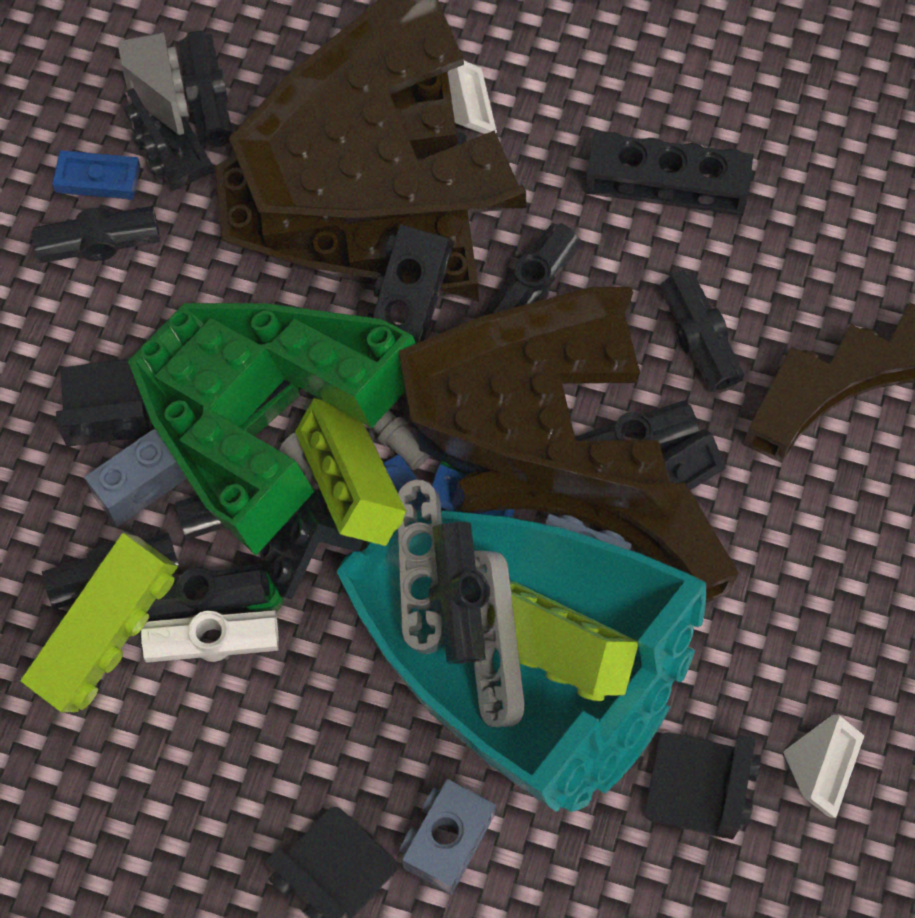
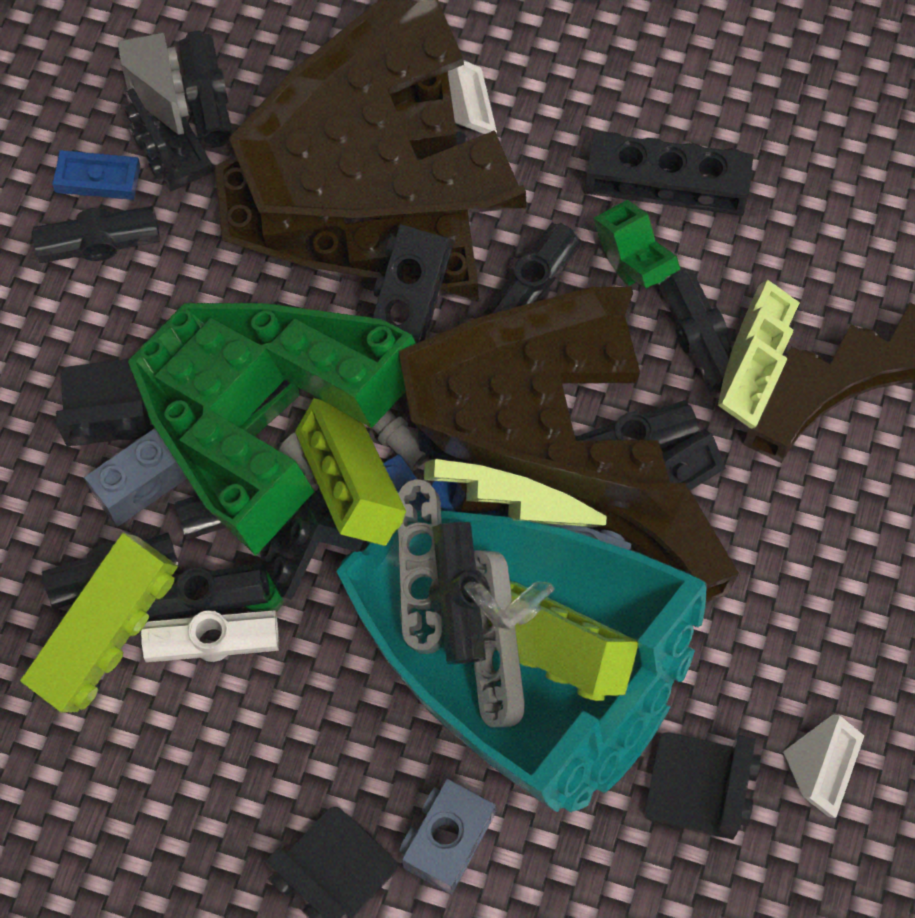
(519, 611): none -> clear bracket
(526, 497): none -> yellowish green slope
(631, 246): none -> green brick
(758, 354): none -> yellowish green slope

